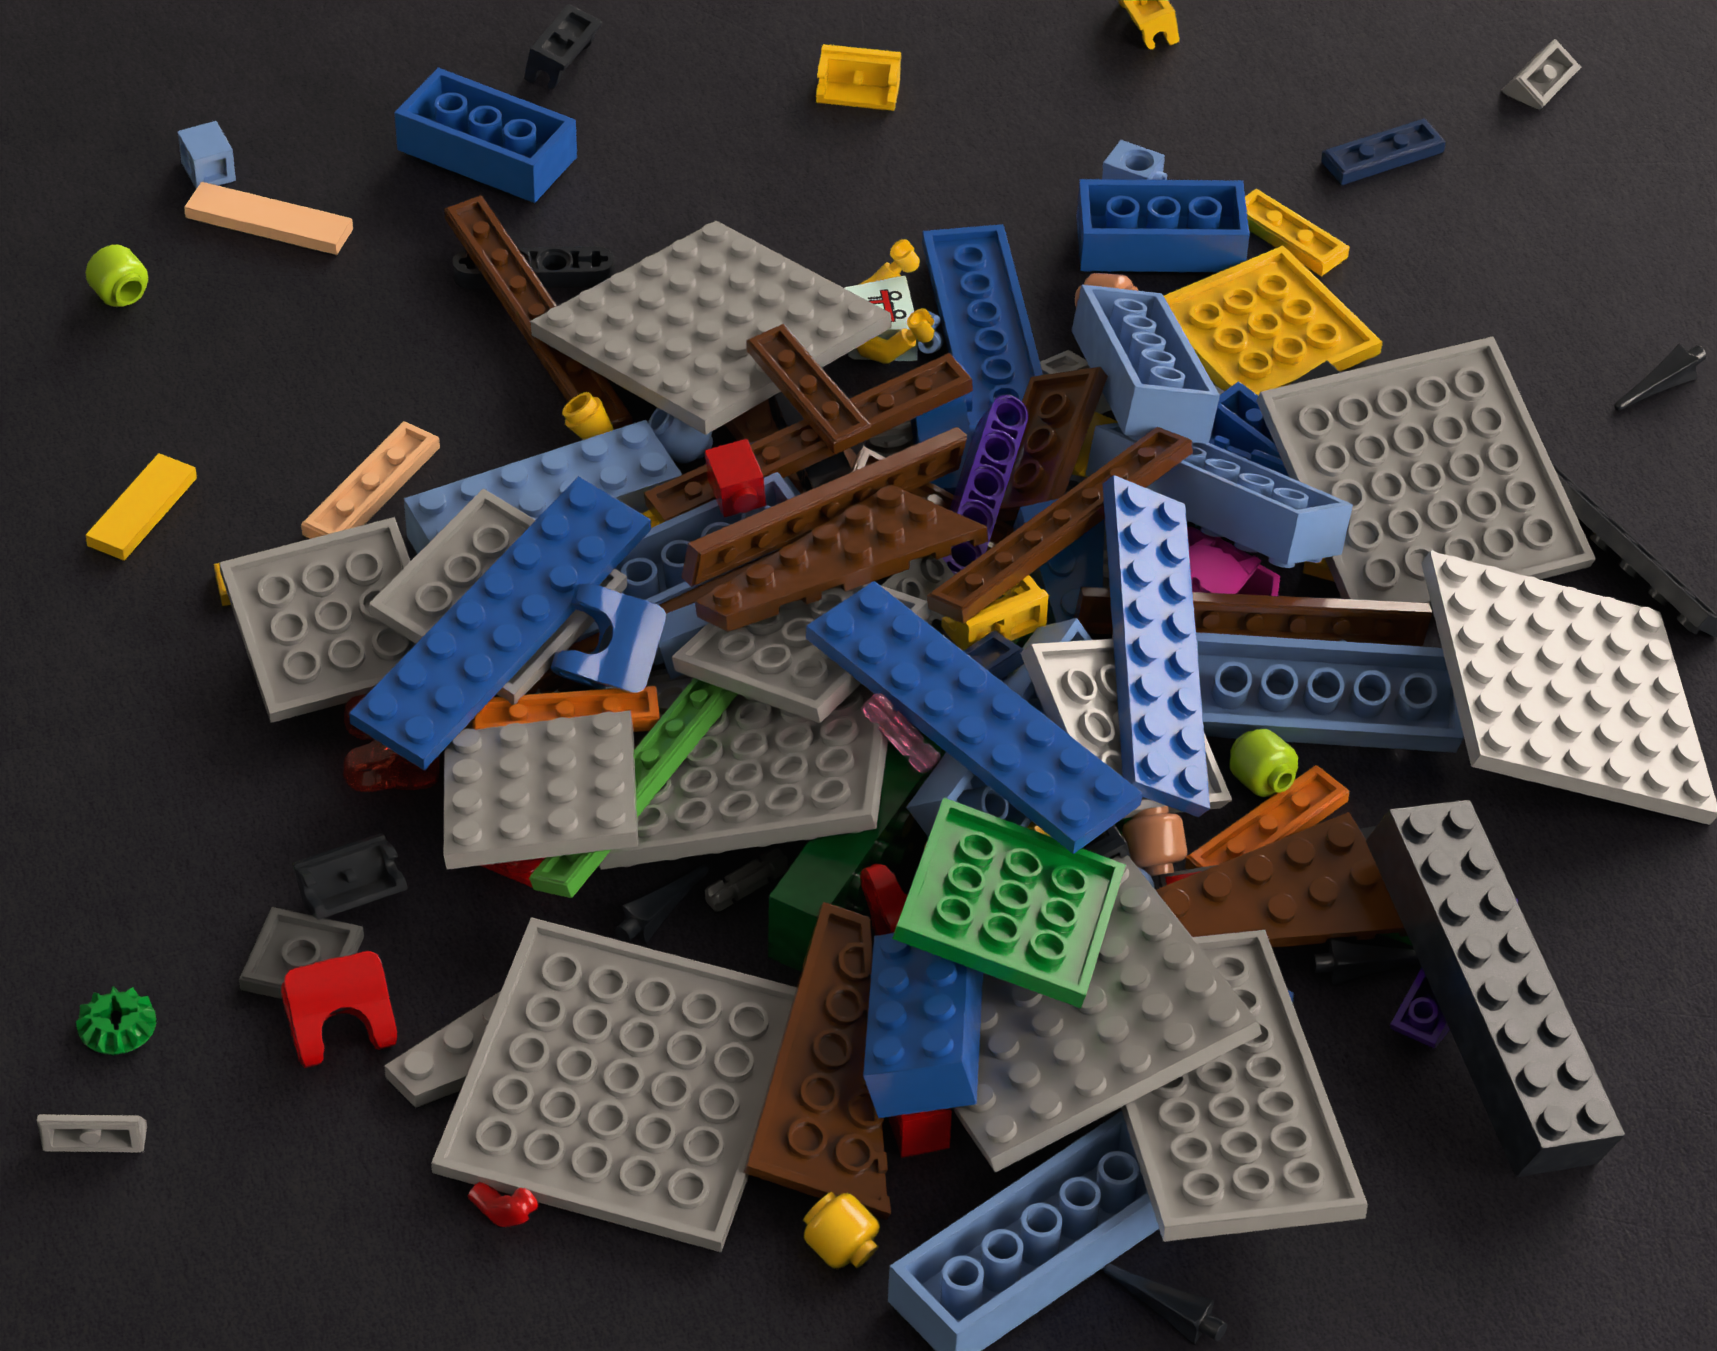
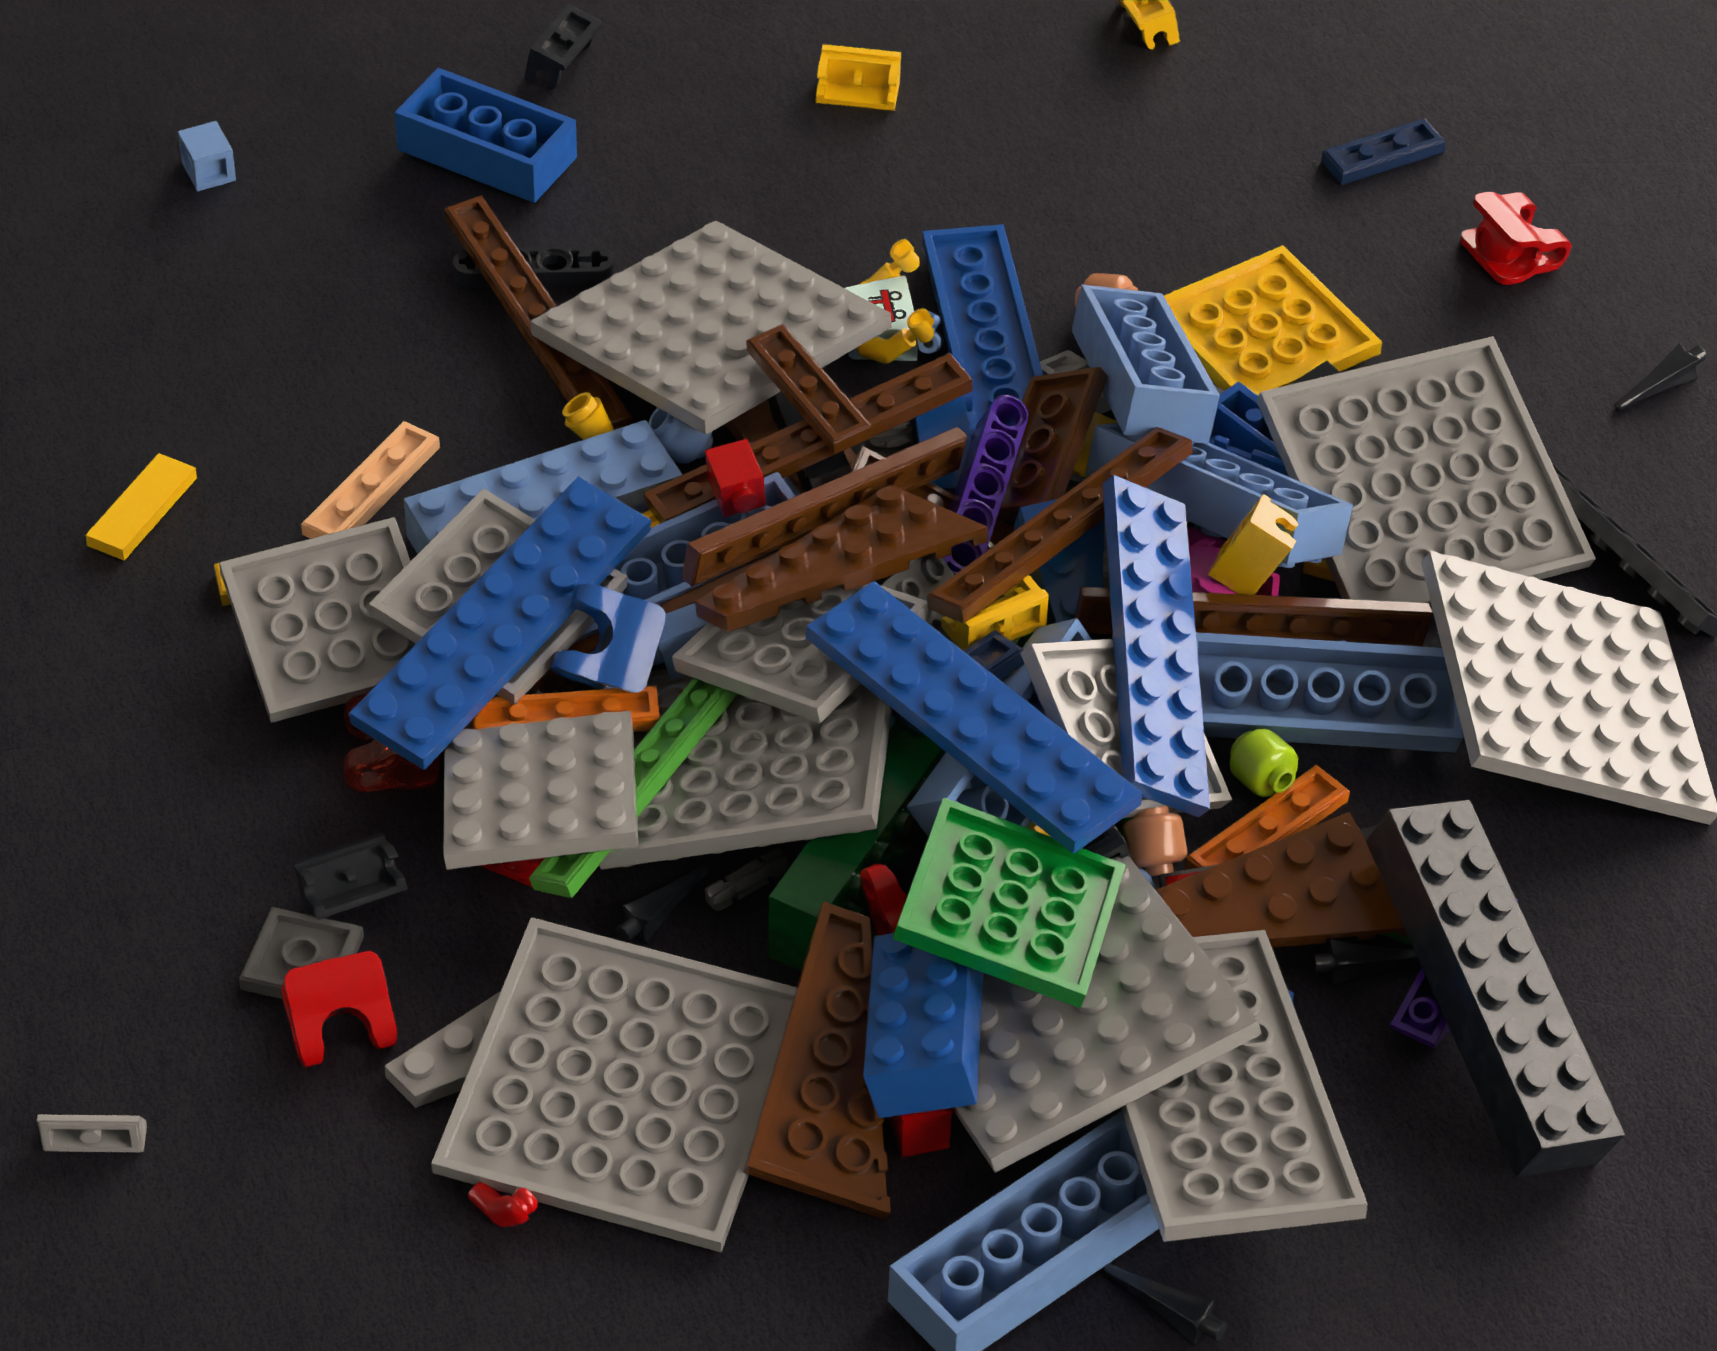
(117, 275): lime head -> none
(136, 1023): green gear -> none
(269, 218): light nougat tile -> none
(841, 1230): yellow head -> none
(900, 733): clear pink axle -> none
(1133, 163): medium blue brick -> none
(1161, 225): blue brick -> none
(1254, 548): none -> yellow hinge
(1299, 236): yellow tile -> none
(1508, 243): none -> red piece
(1542, 76): light grey slope -> none

